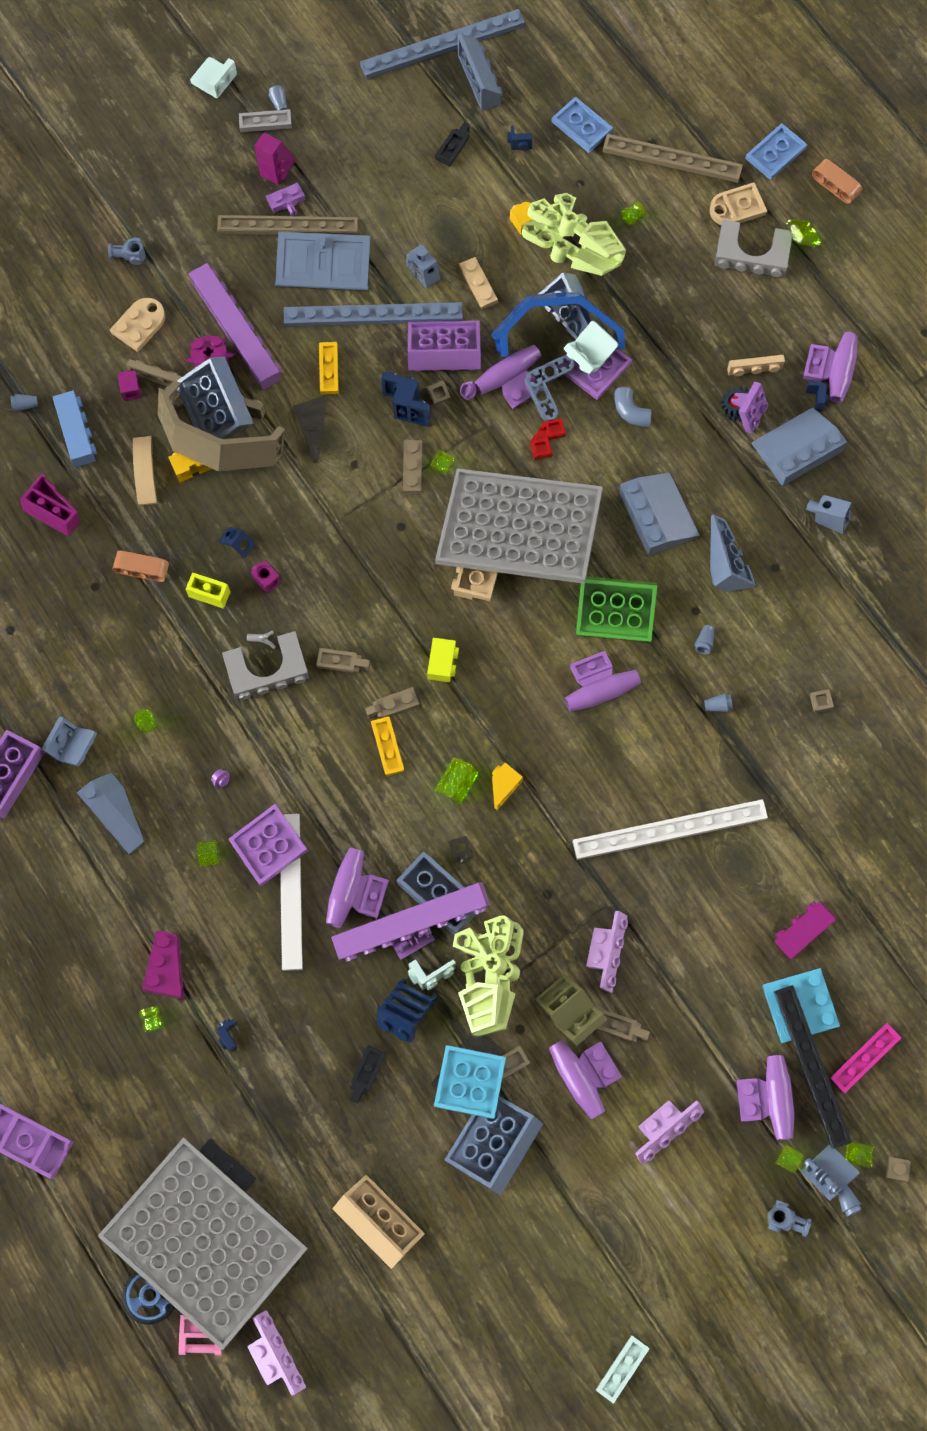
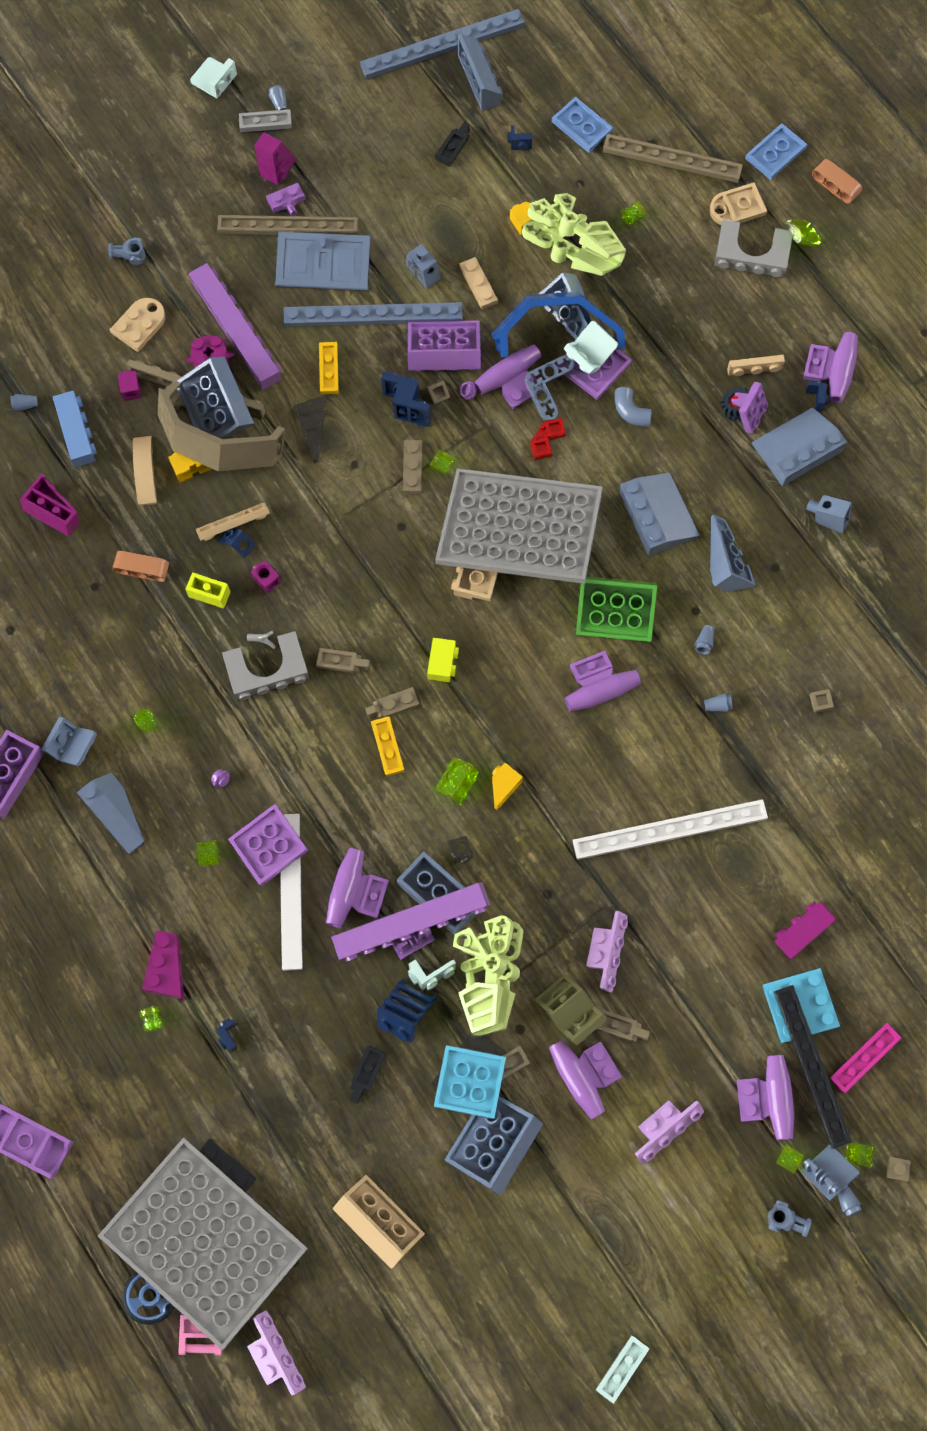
(256, 512): none -> tan plate

